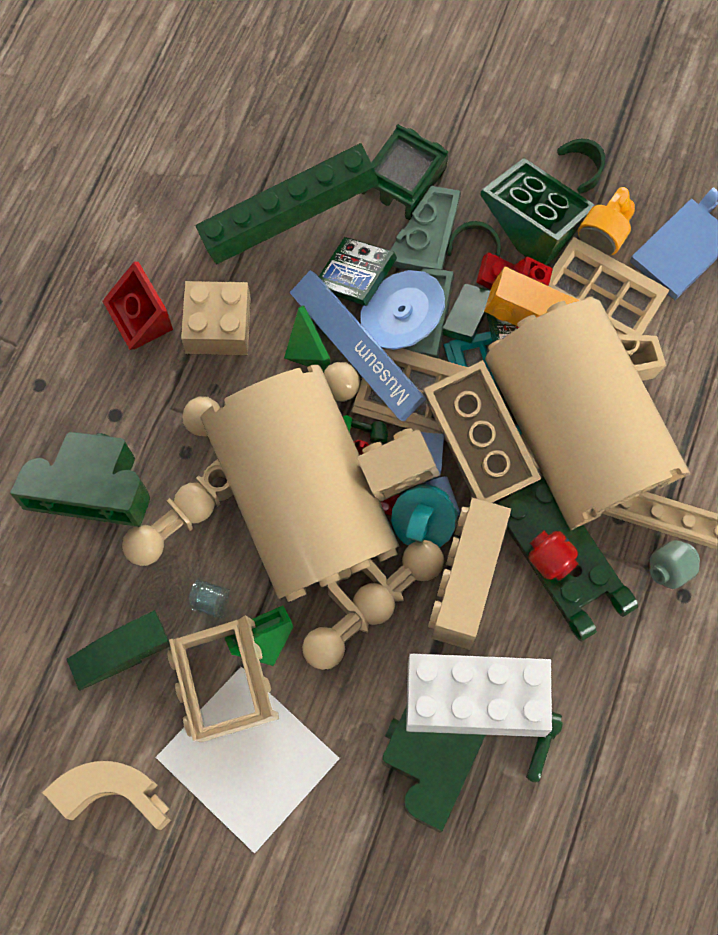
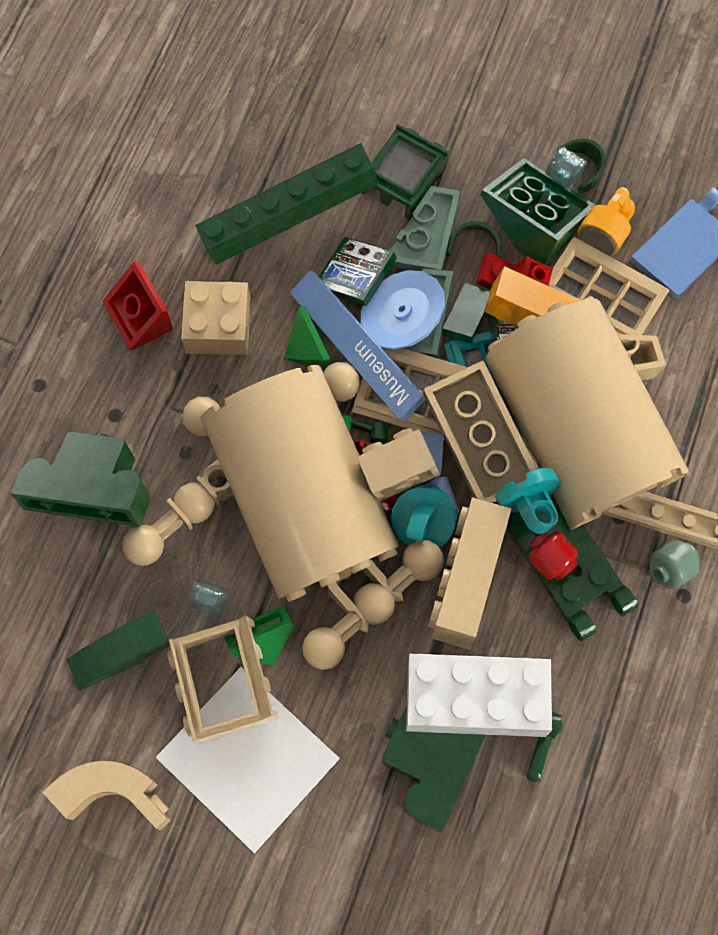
(531, 496): none -> teal tile
(566, 168): none -> clear light blue brick

